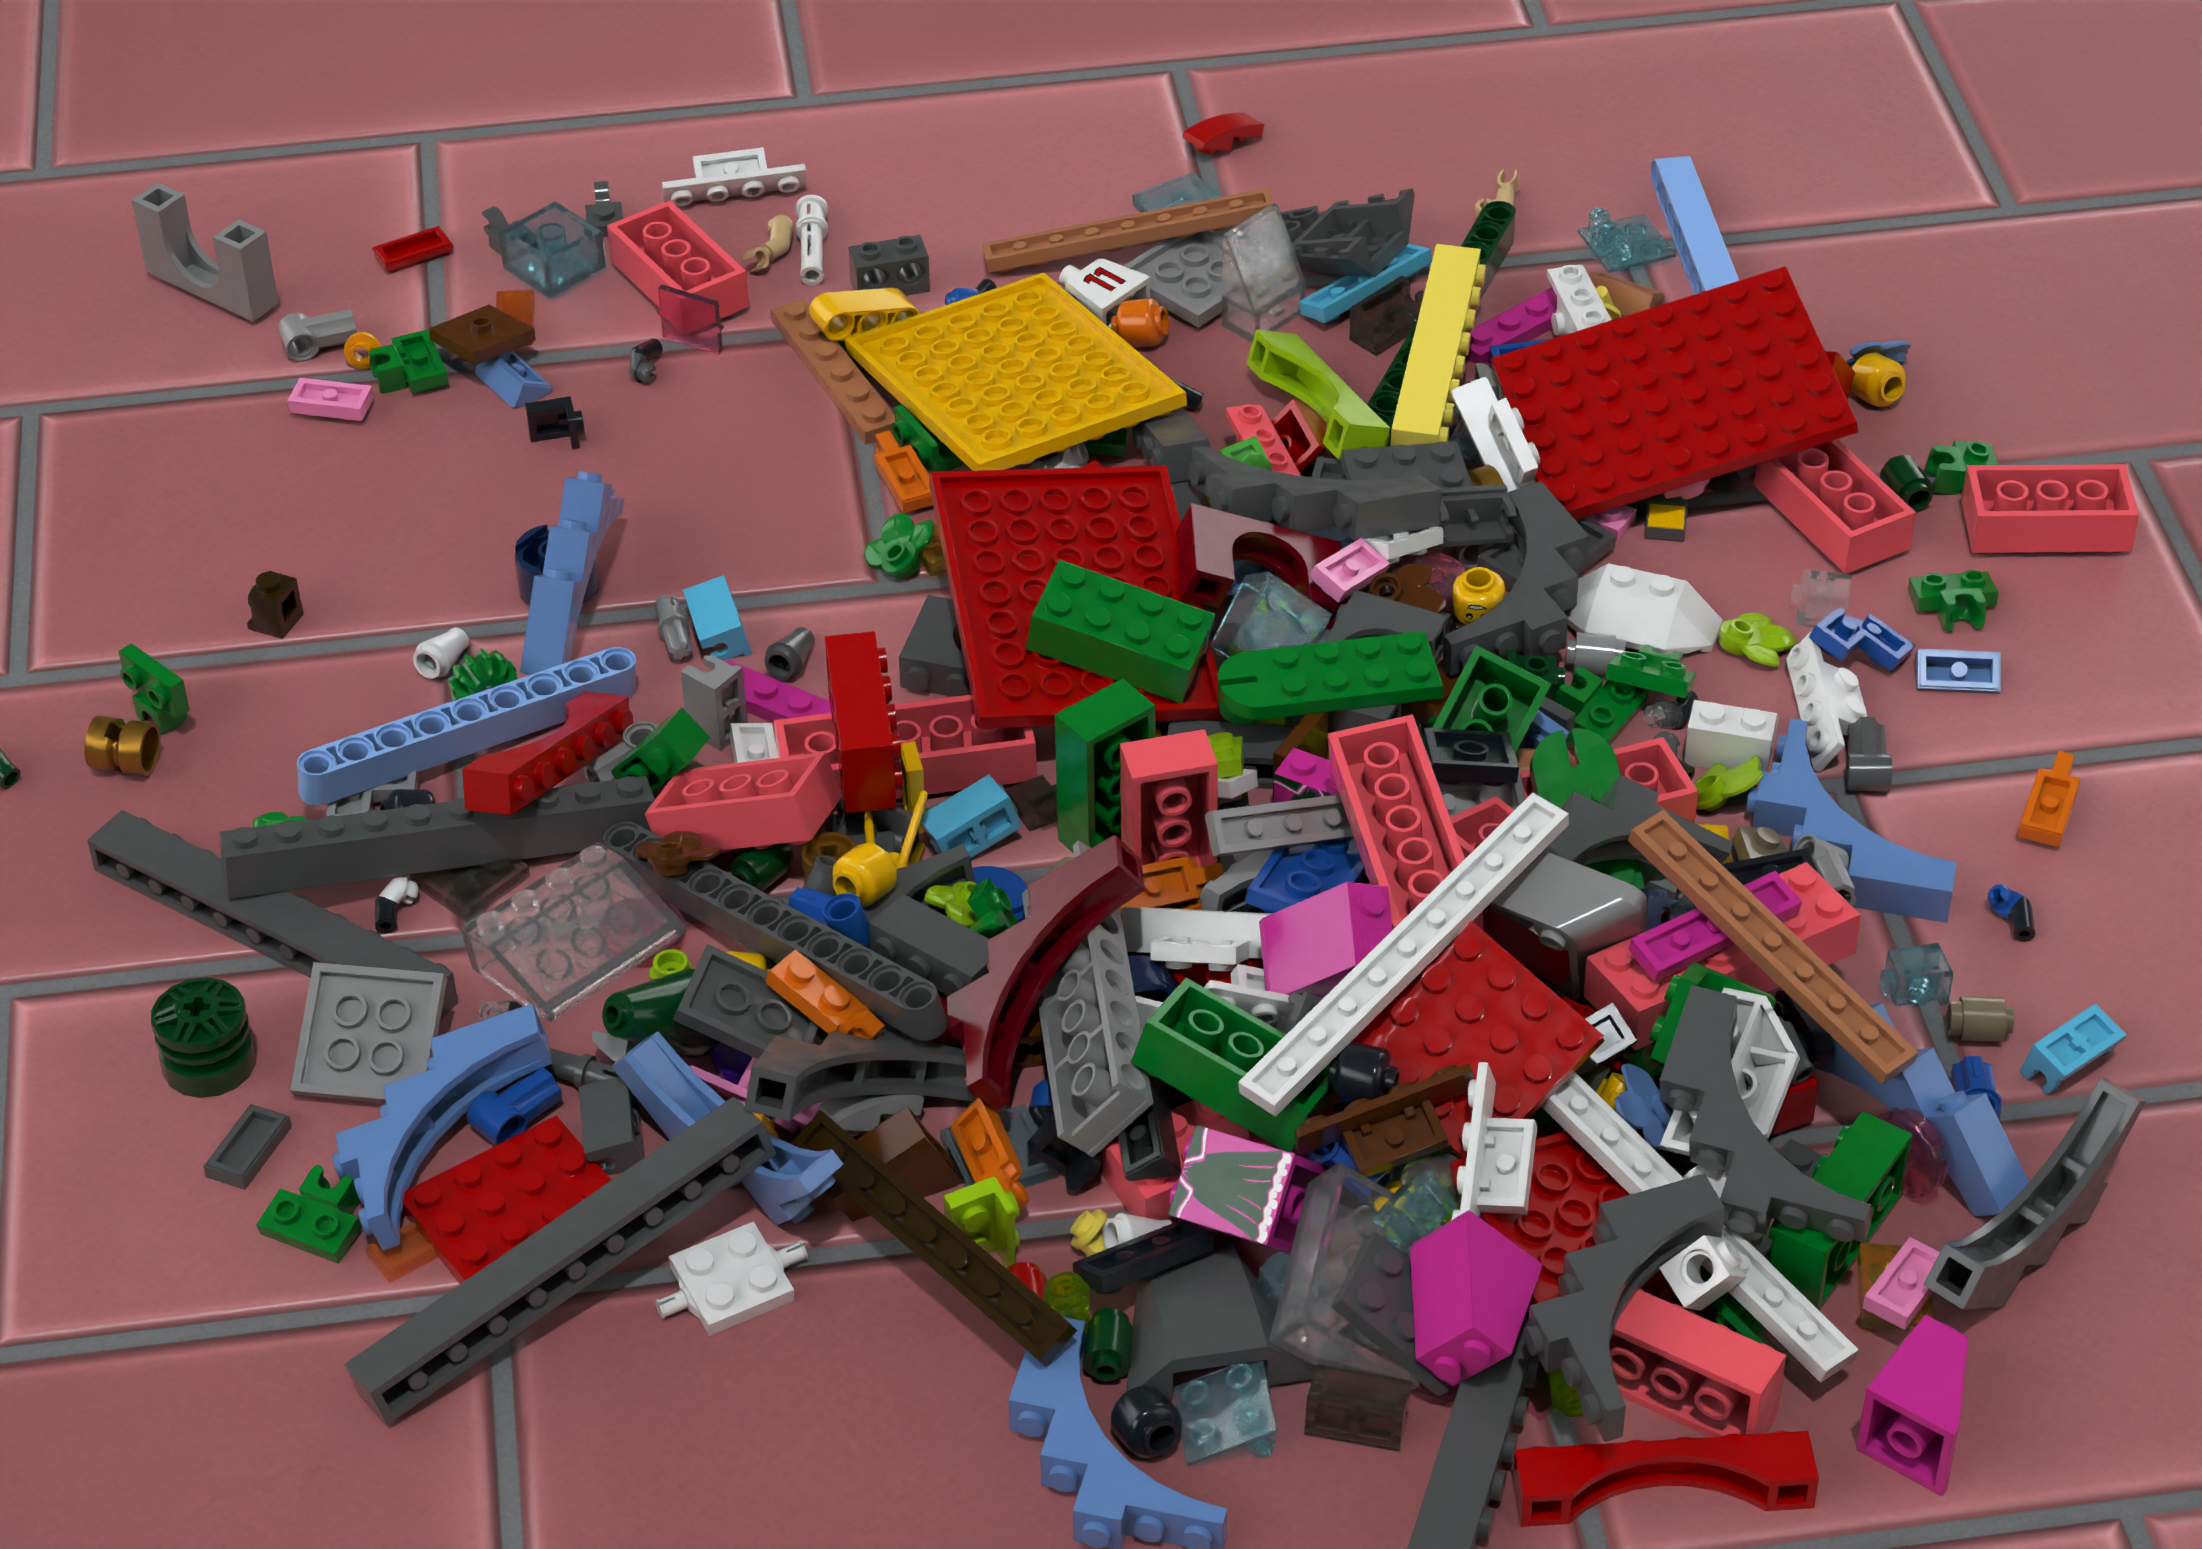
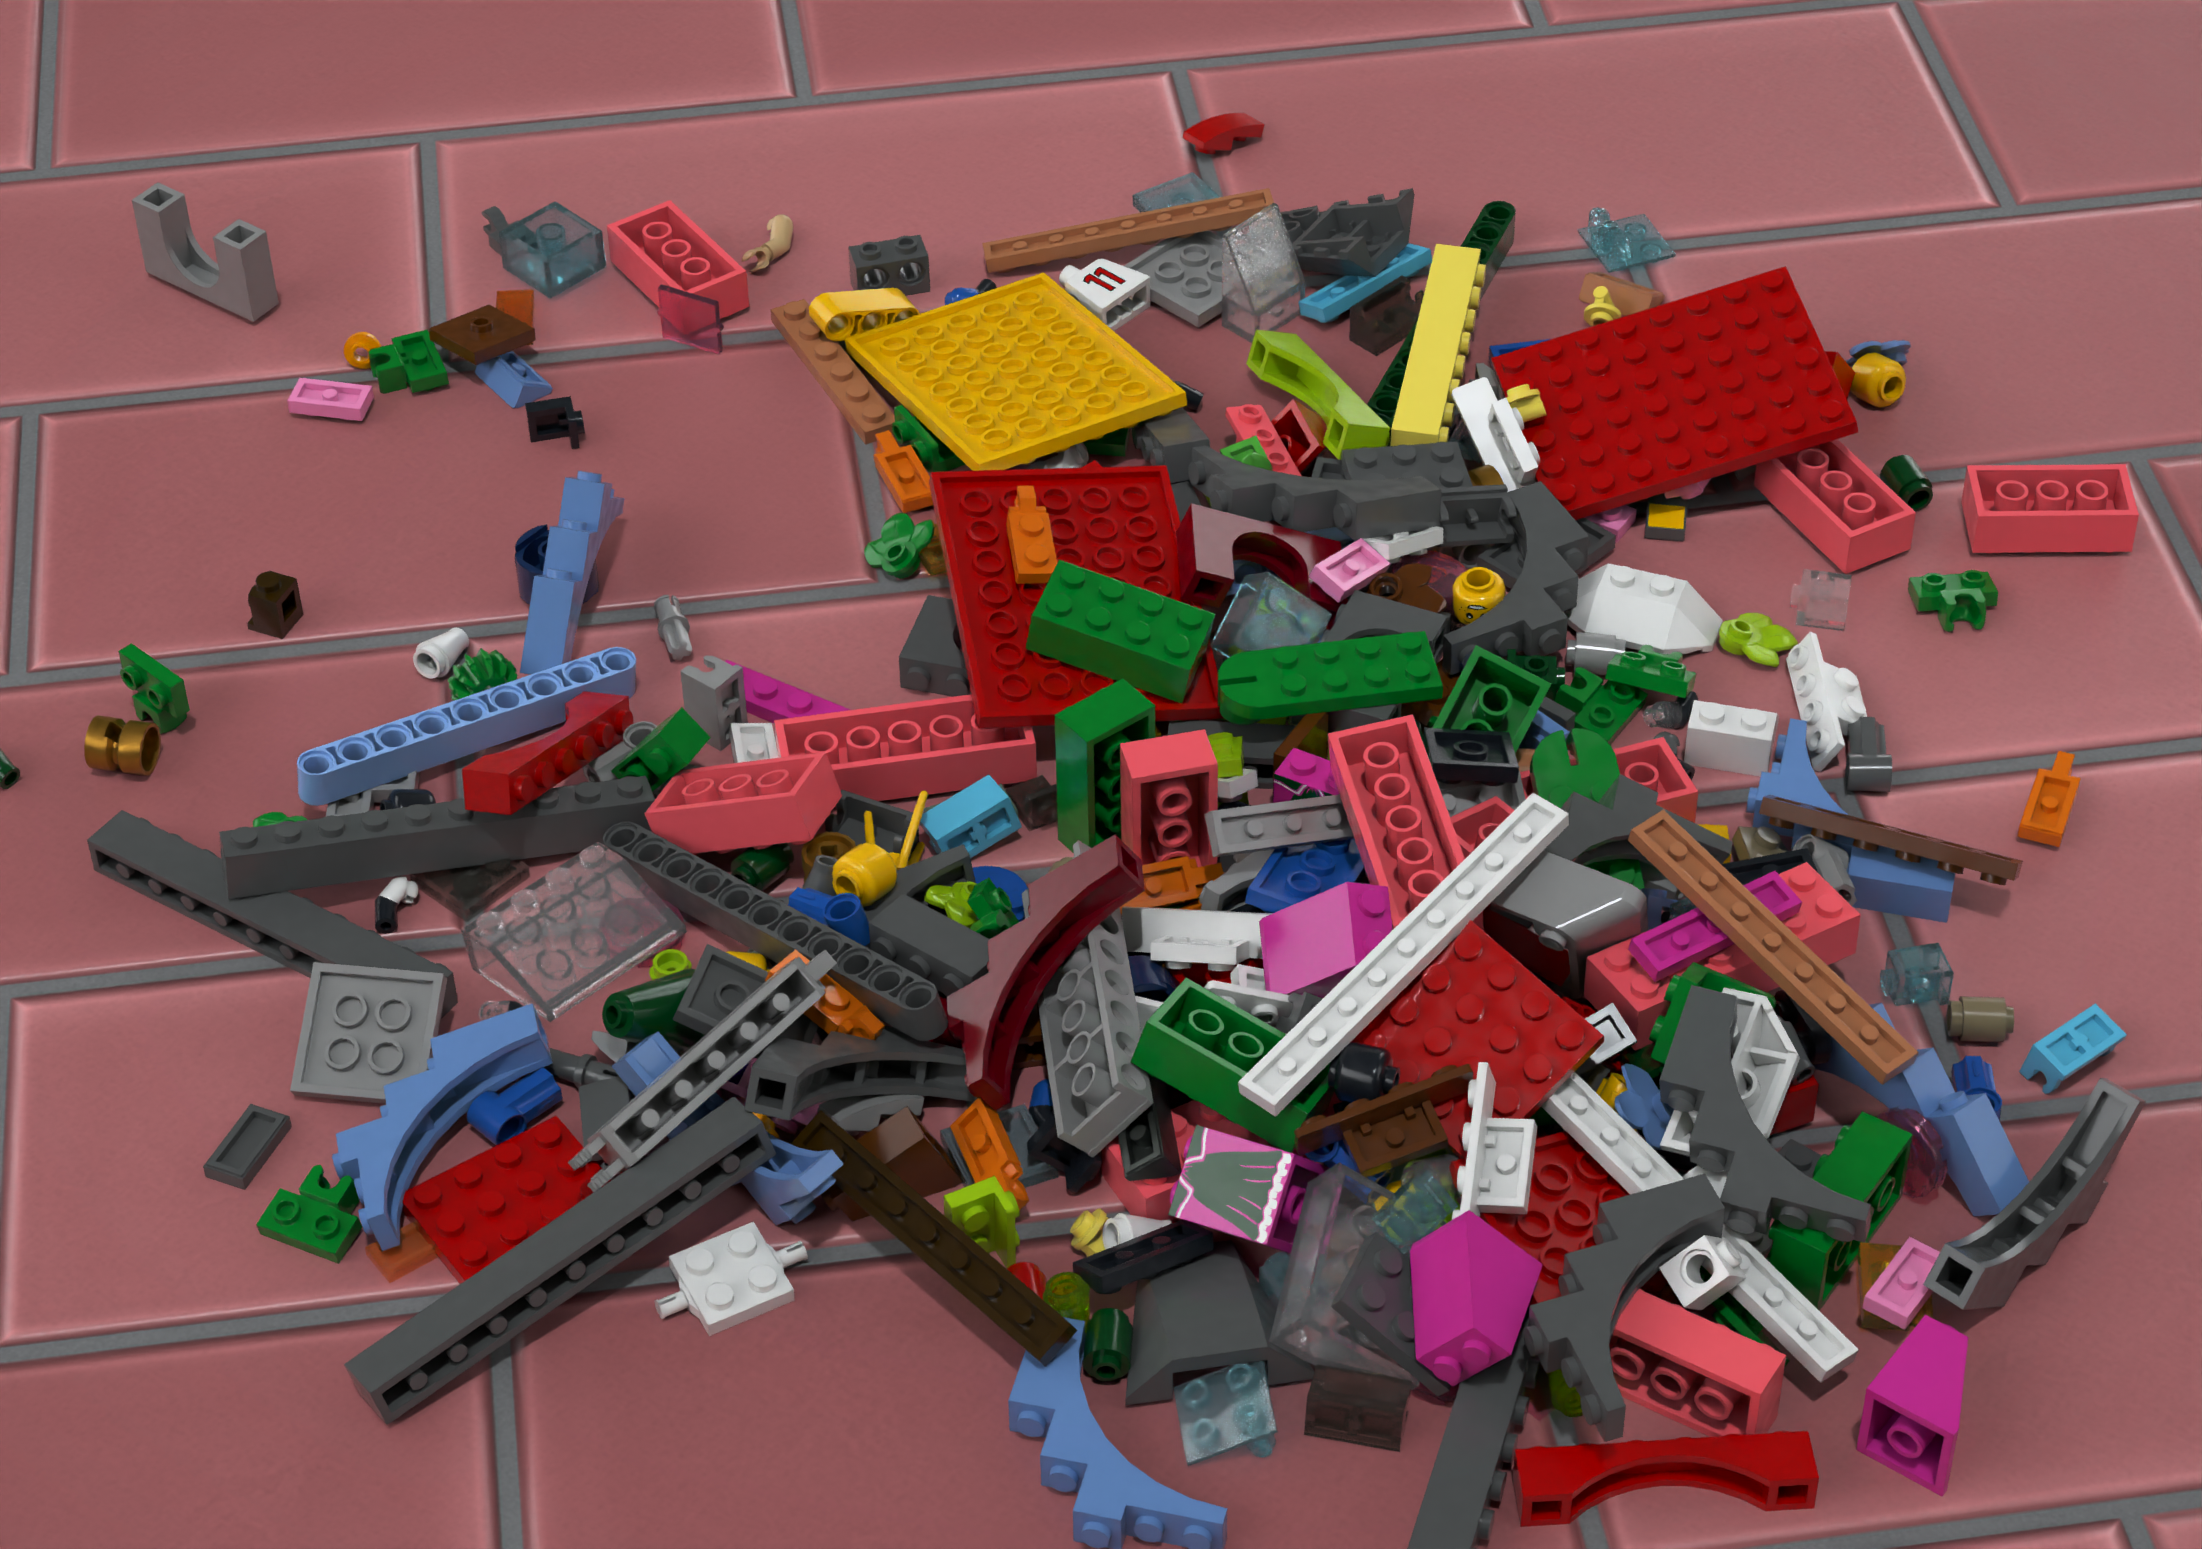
(203, 1037): dark green wheel -> none
(306, 335): light grey piece -> none
(413, 249): red tile -> none
(603, 211): dark grey plate -> none
(640, 368): arm -> none
(675, 852): reddish brown plate -> none
(705, 1067): none -> light grey hinge
(717, 618): medium azure hinge -> none
(733, 175): white bracket -> none
(787, 656): dark grey cone -> none
(811, 230): white pin -> none
(863, 721): red brick -> none
(912, 776): yellow tile -> none
(1030, 539): none -> orange hinge
(1141, 322): orange head -> none
(1146, 1422): black head -> none
(1505, 191): tan arm -> none
(1514, 325): dark pink plate -> none
(1527, 402): none -> light yellow plate
(1577, 300): white bracket -> none
(1692, 224): light blue beam -> none
(1719, 783): lime plate -> none
(1843, 634): blue plate -> none
(1908, 844): none -> reddish brown plate
(1951, 462): green plate -> none
(1958, 670): medium blue slope -> none
(2015, 909): arm -> none

